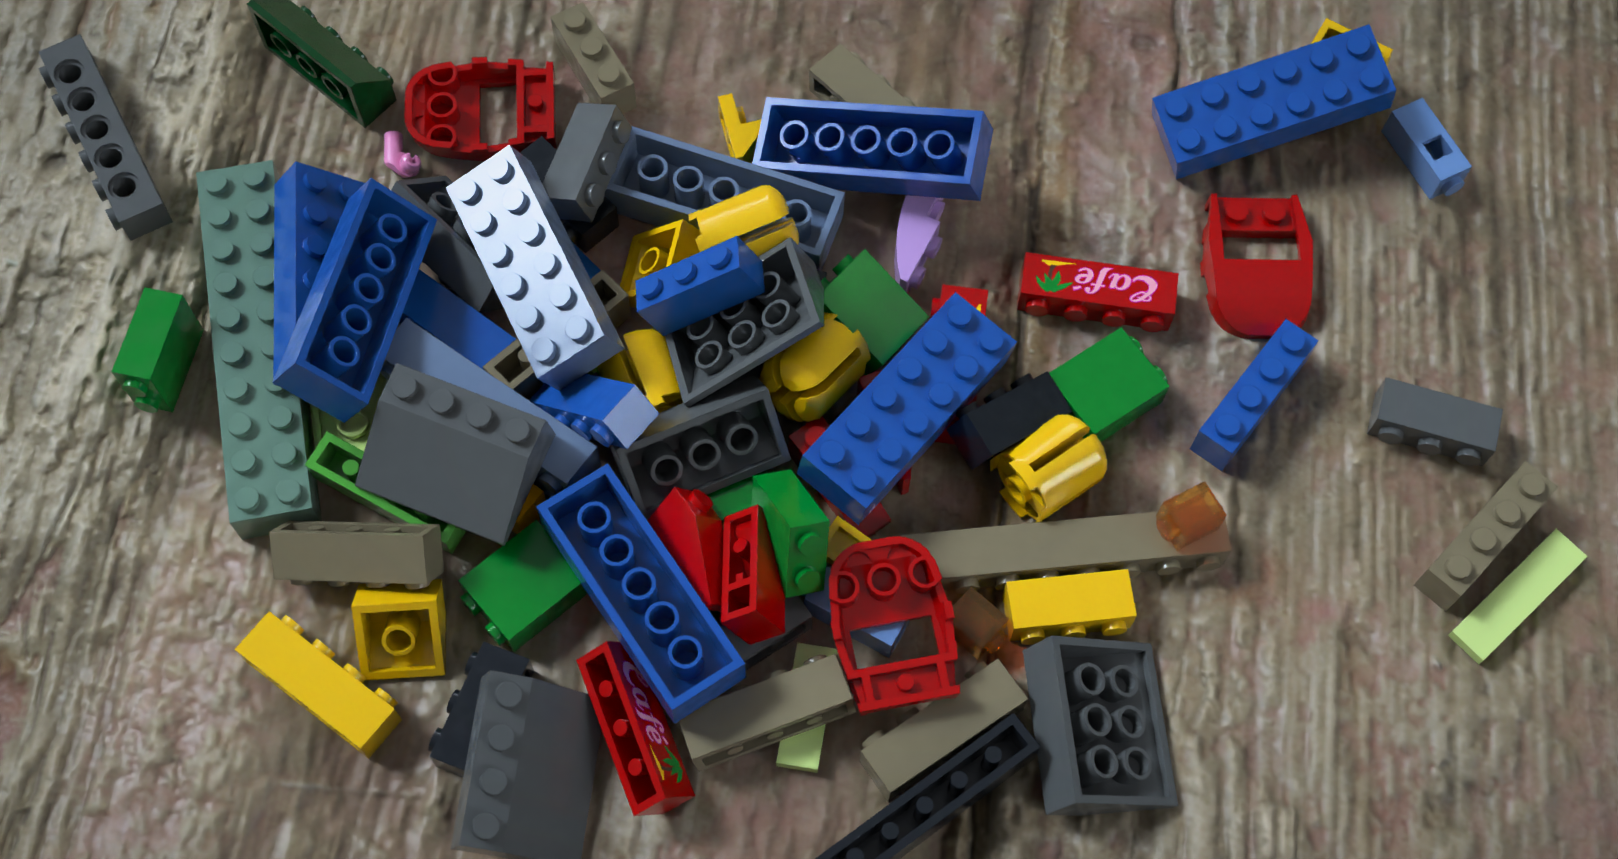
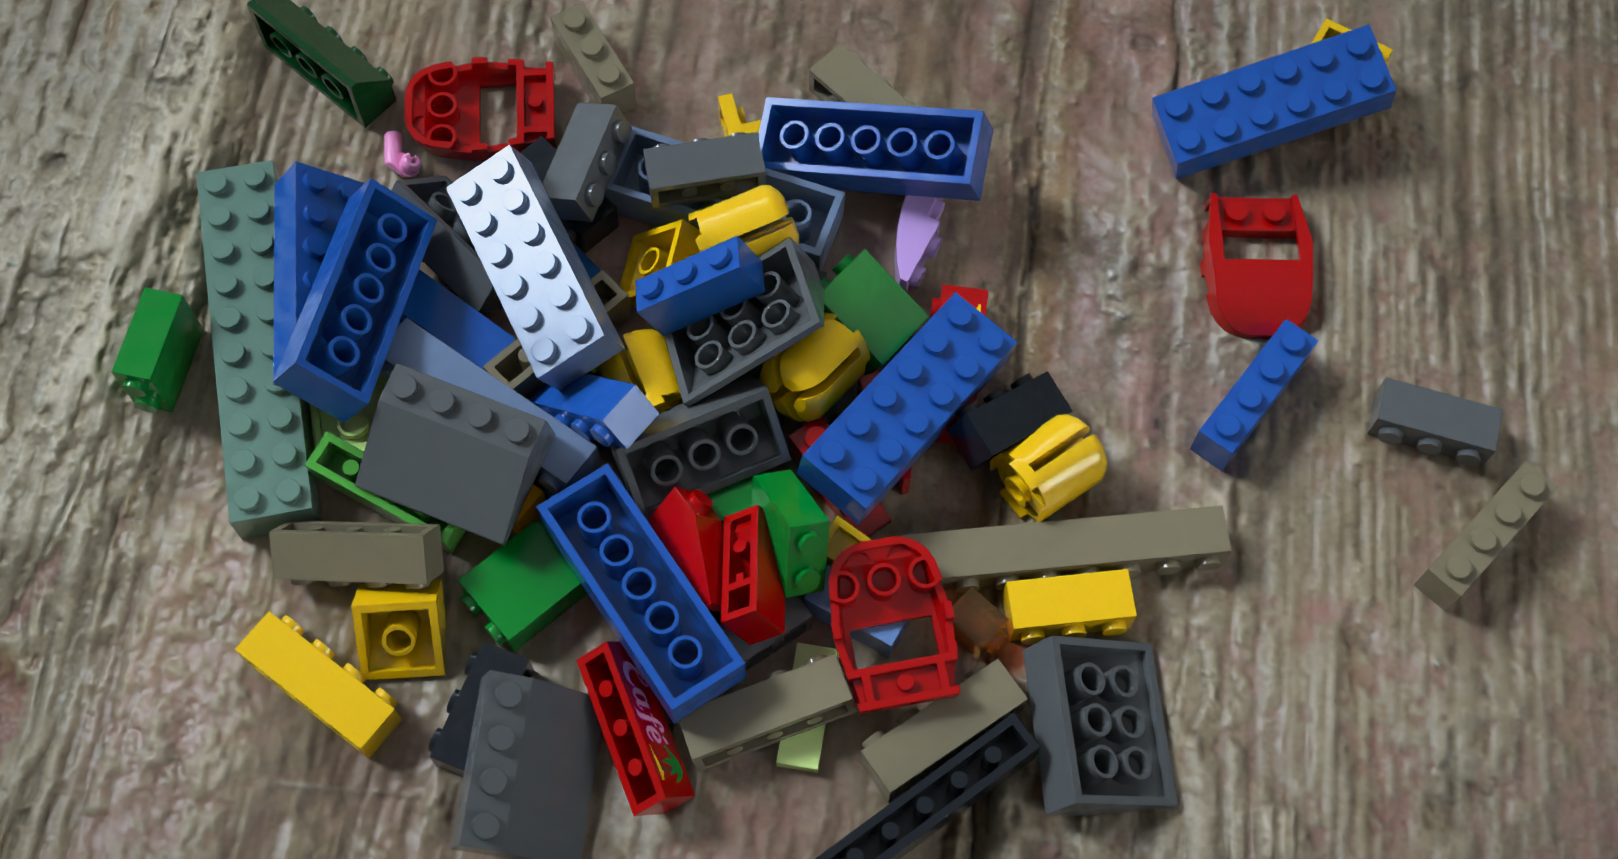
(95, 115): dark grey brick -> none
(704, 169): none -> dark grey brick
(1097, 292): red brick -> none
(1110, 384): green brick -> none
(1190, 516): clear orange brick -> none
(1426, 149): medium blue brick -> none
(1517, 596): yellowish green tile -> none

